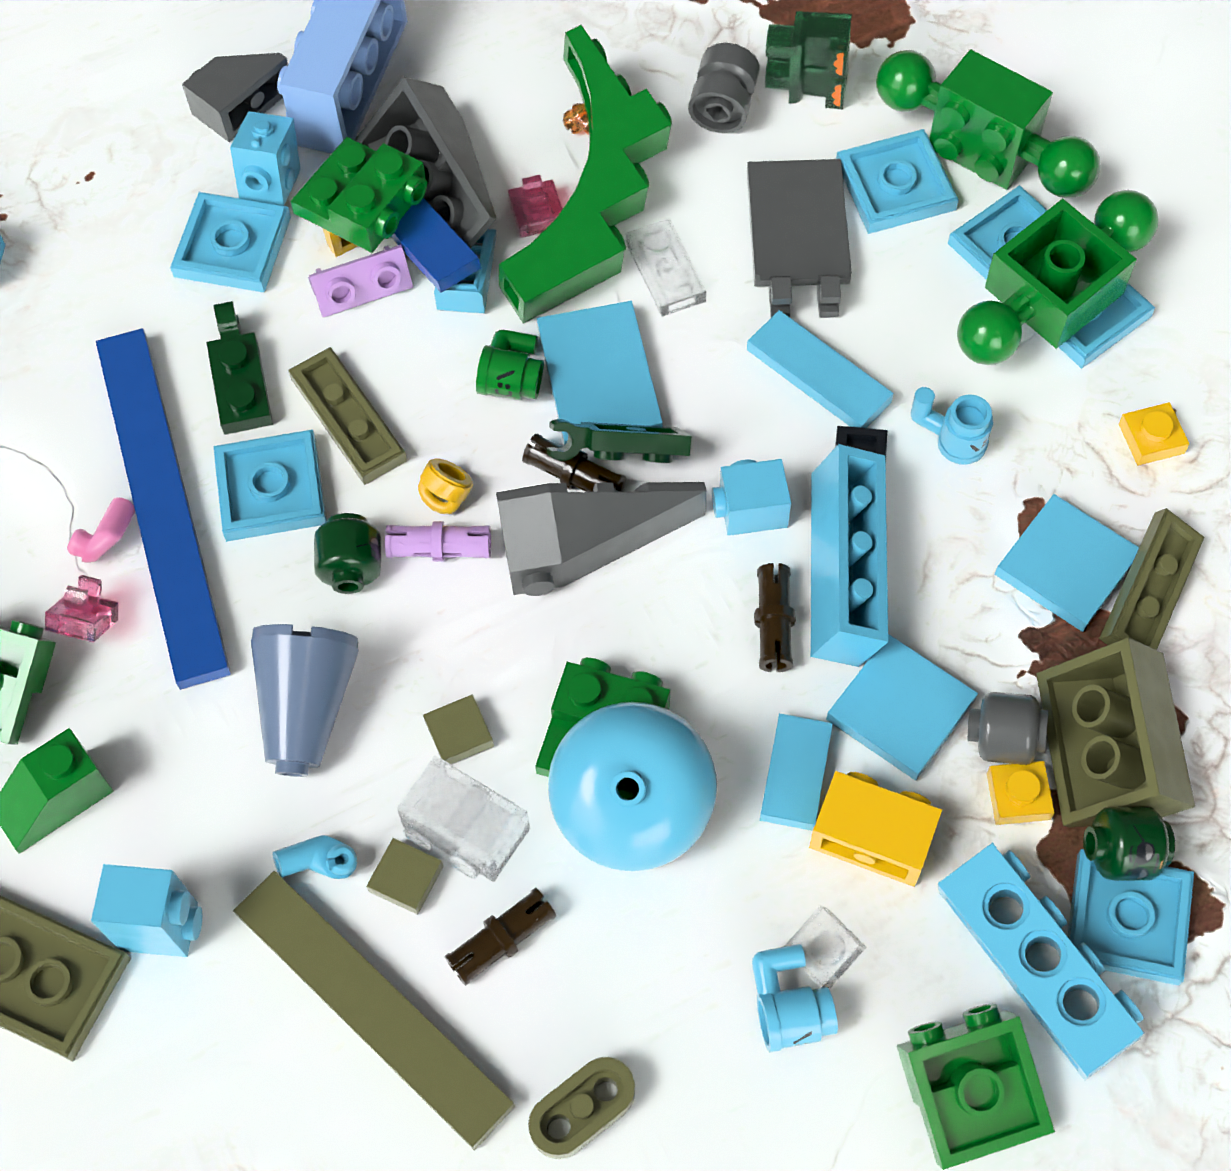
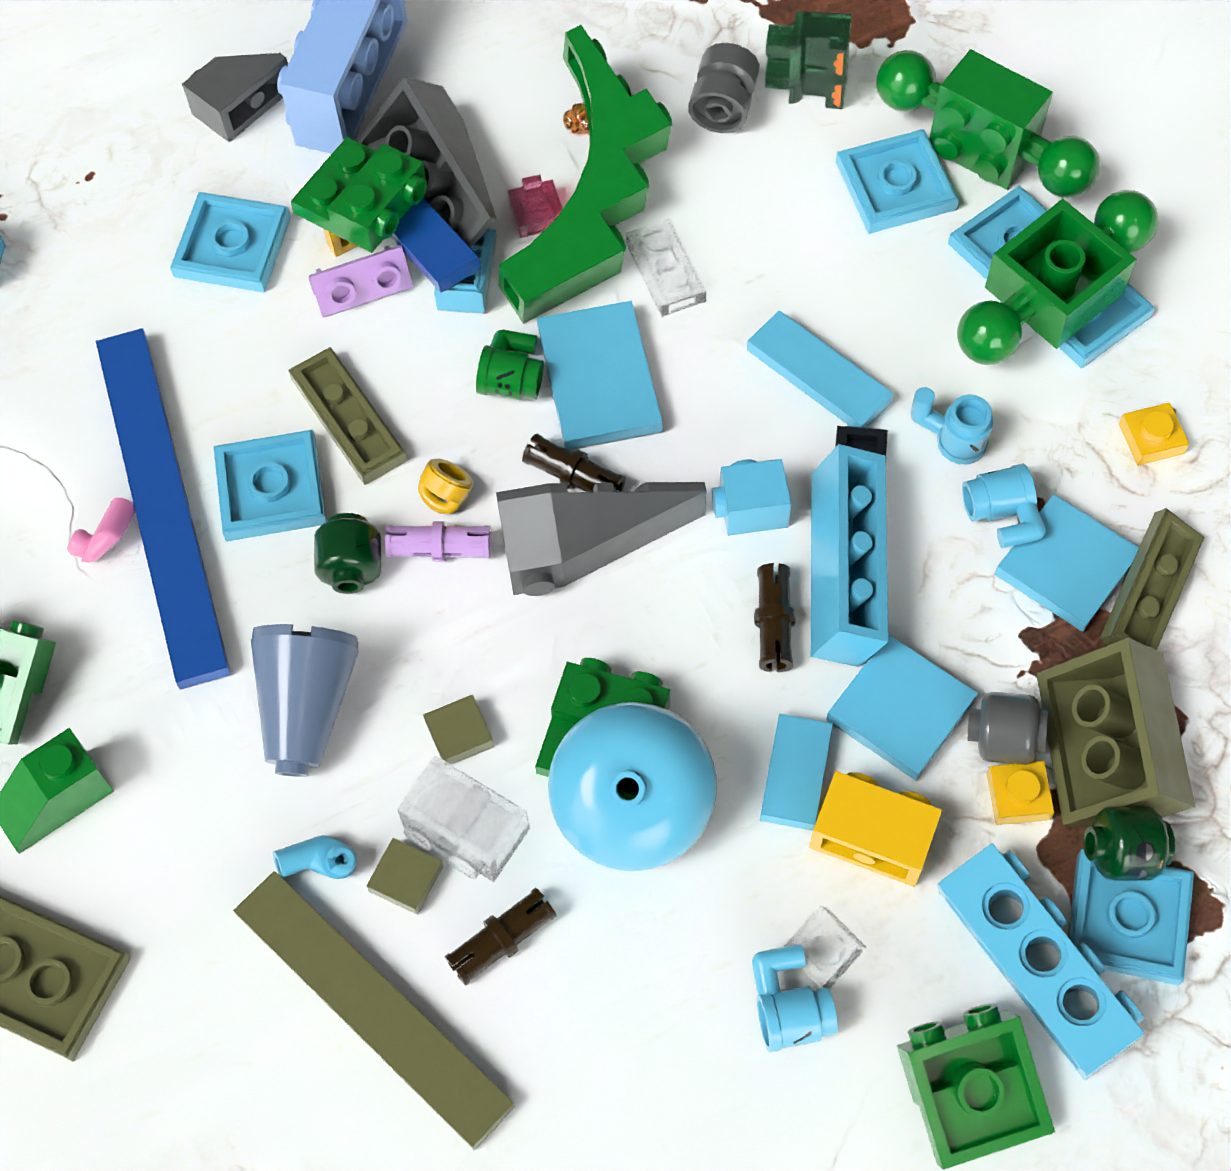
(82, 611): clear pink tile -> none
(146, 911): medium azure brick -> none
(237, 375): dark green plate -> none
(265, 158): medium azure head -> none
(580, 1107): olive plate -> none
(613, 440): dark green plate -> none
(799, 230): dark grey tile -> none
(1005, 495): none -> medium azure piece

